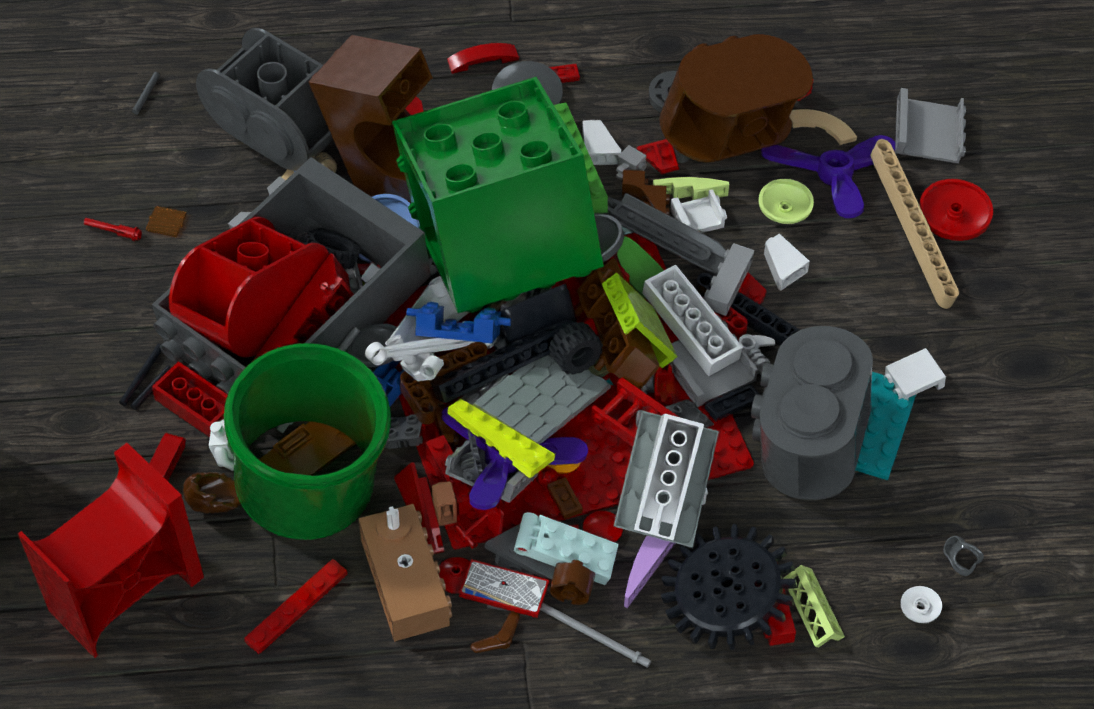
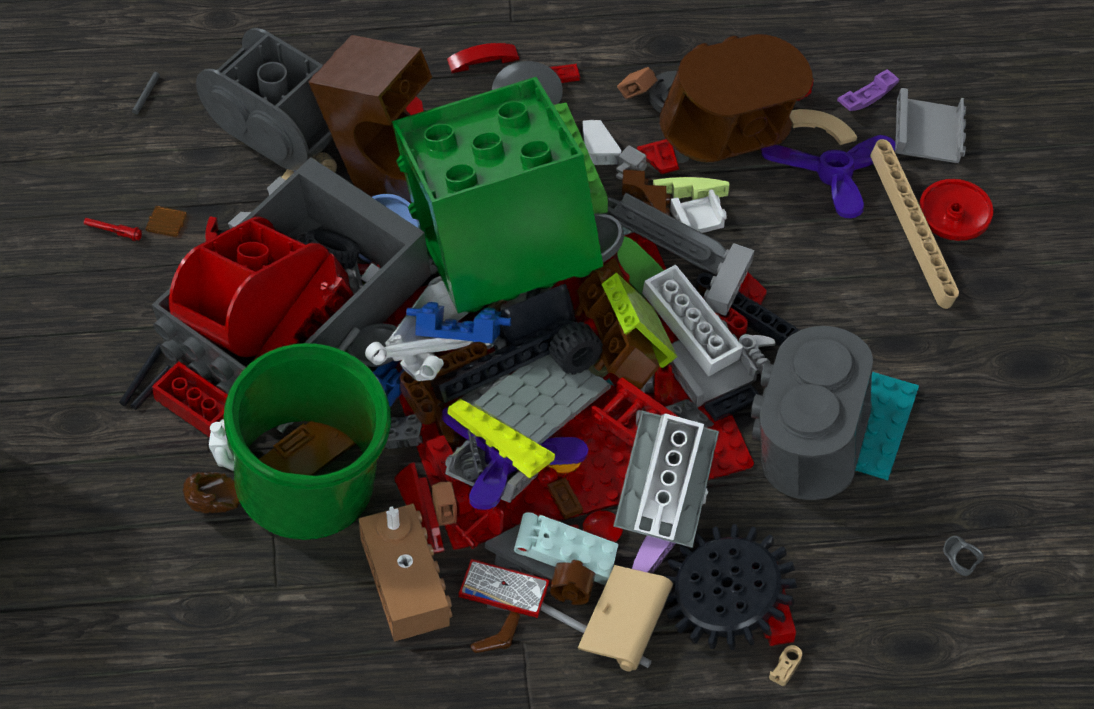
(114, 550): red piece -> none
(168, 454): red beam -> none
(211, 228): none -> red slope
(295, 606): red plate -> none
(452, 580): red dish -> none
(626, 616): none -> tan door
(637, 83): none -> nougat brick
(784, 261): white slope -> none
(786, 201): yellowish green dish -> none
(786, 667): none -> tan piece
(820, 604): yellowish green fence -> none
(870, 93): none -> medium lavender slope
(915, 374): white panel -> none
(922, 597): white dish -> none

